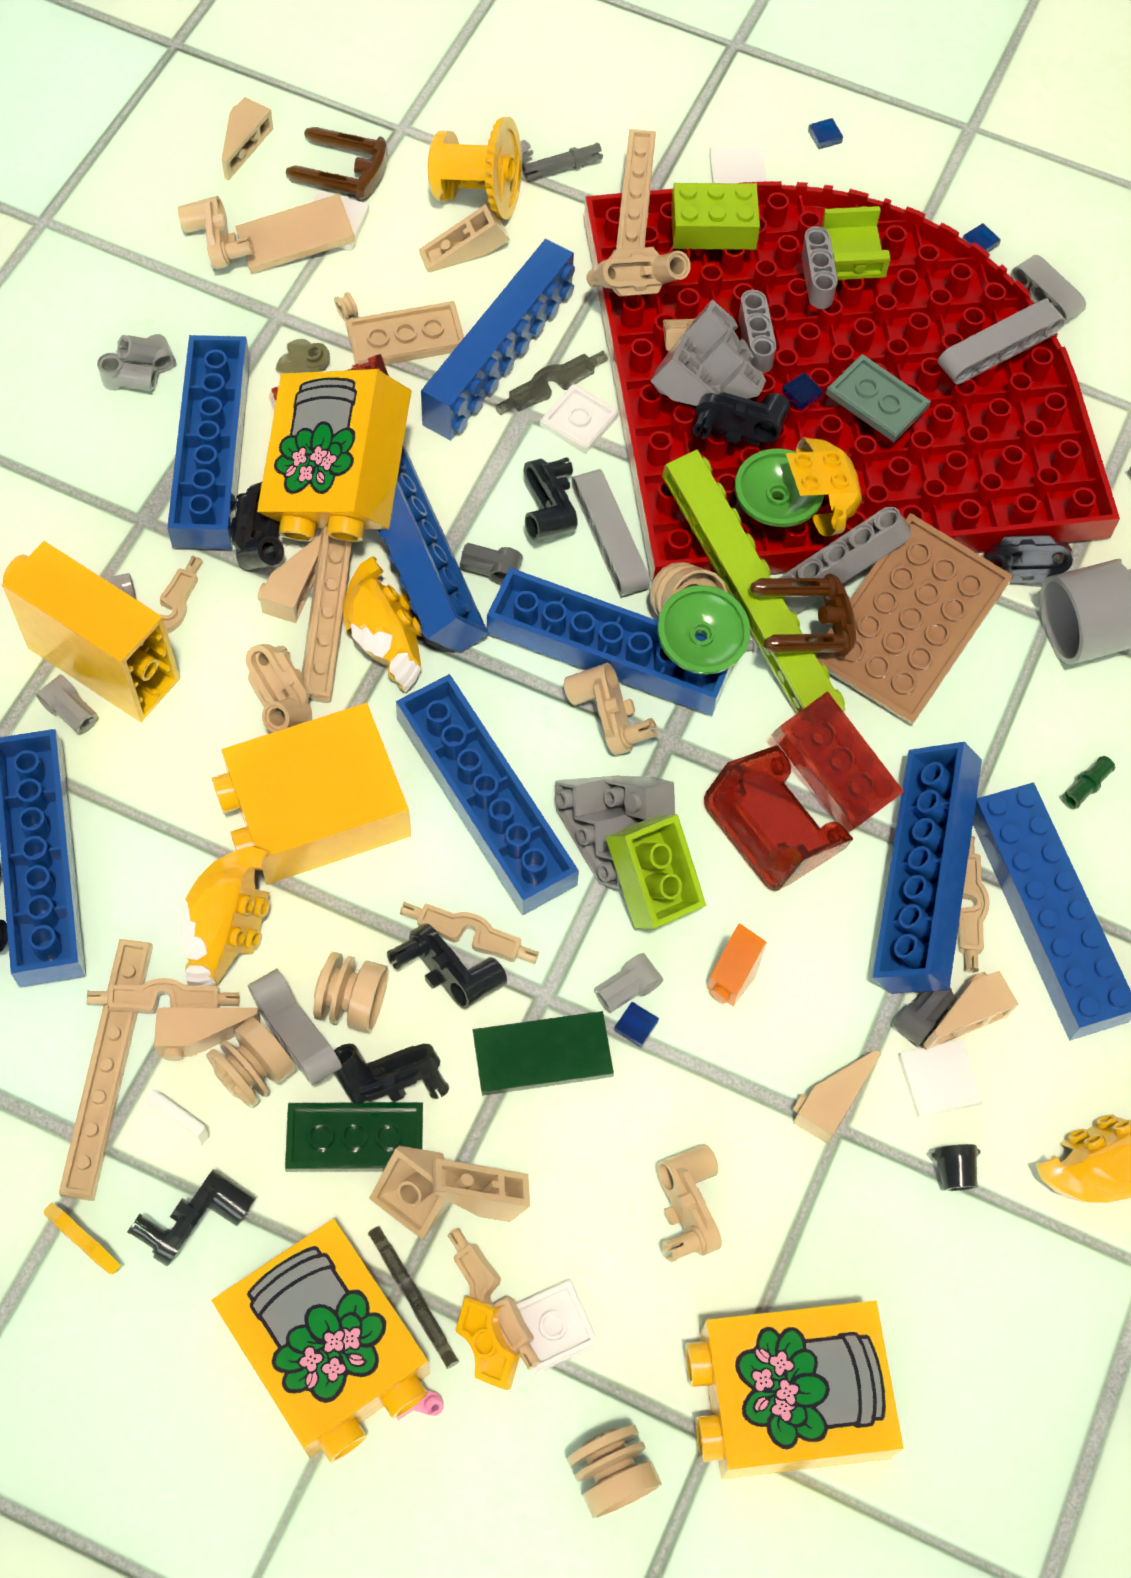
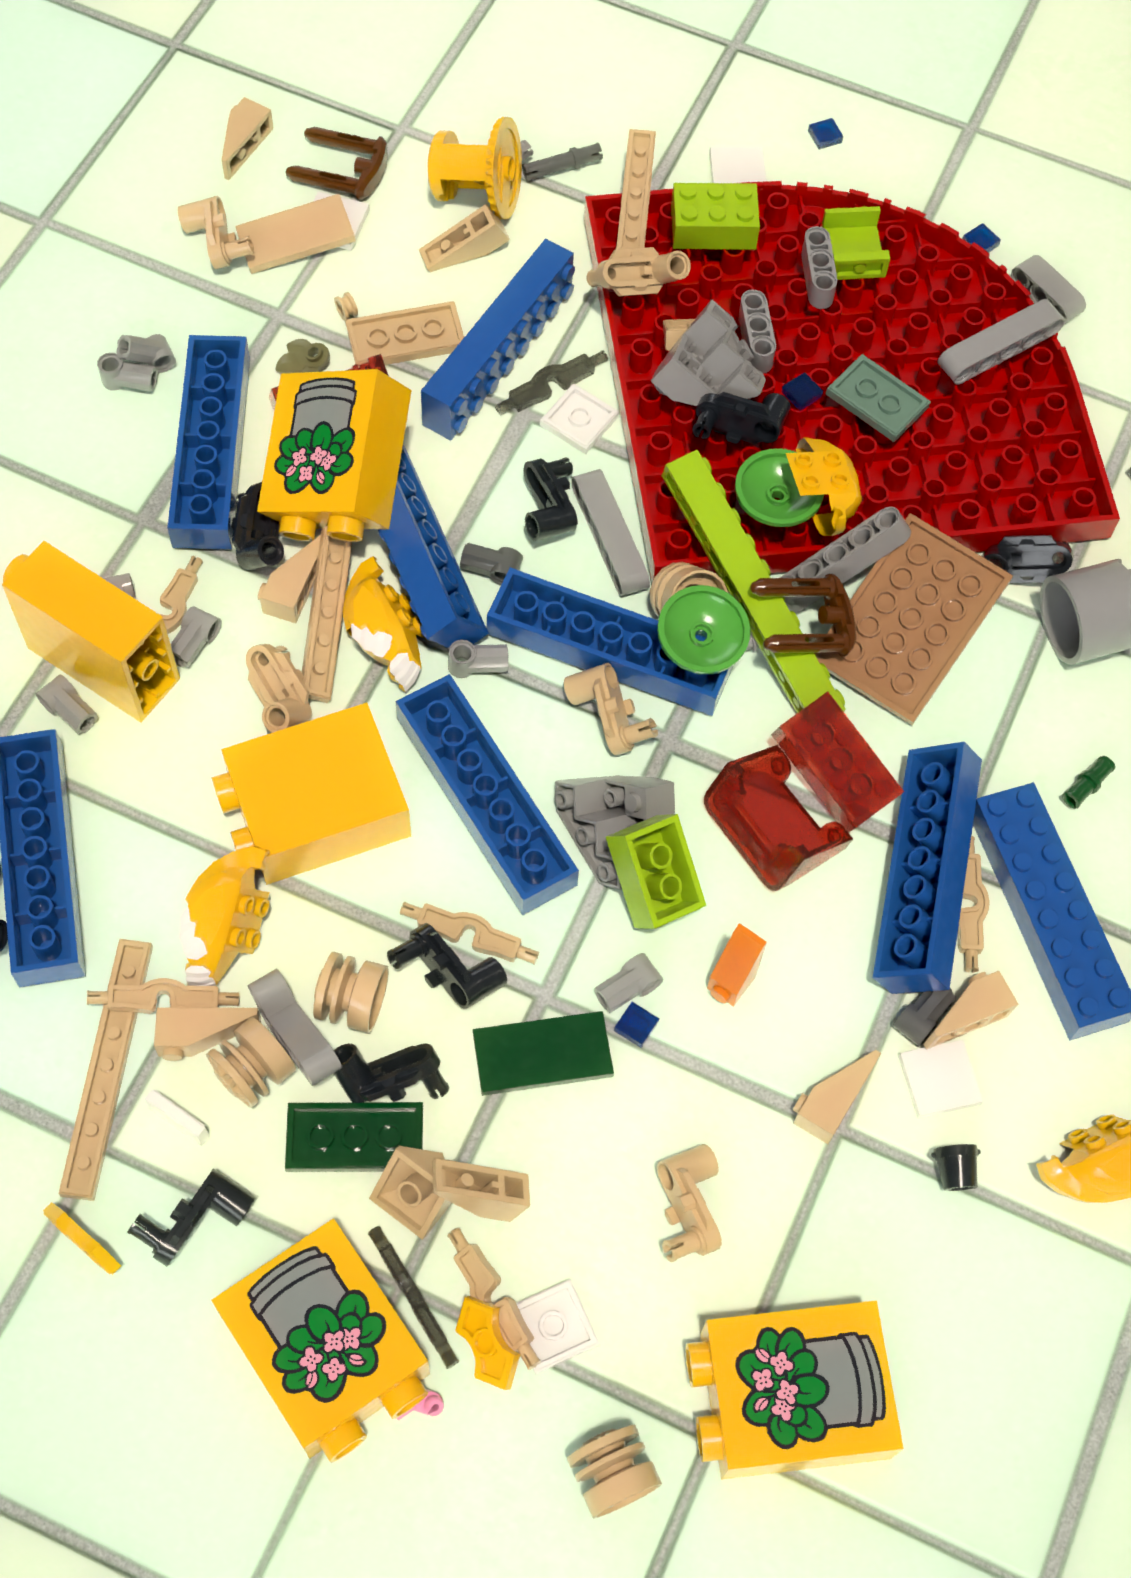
(195, 631): none -> light grey piece
(480, 658): none -> light grey piece

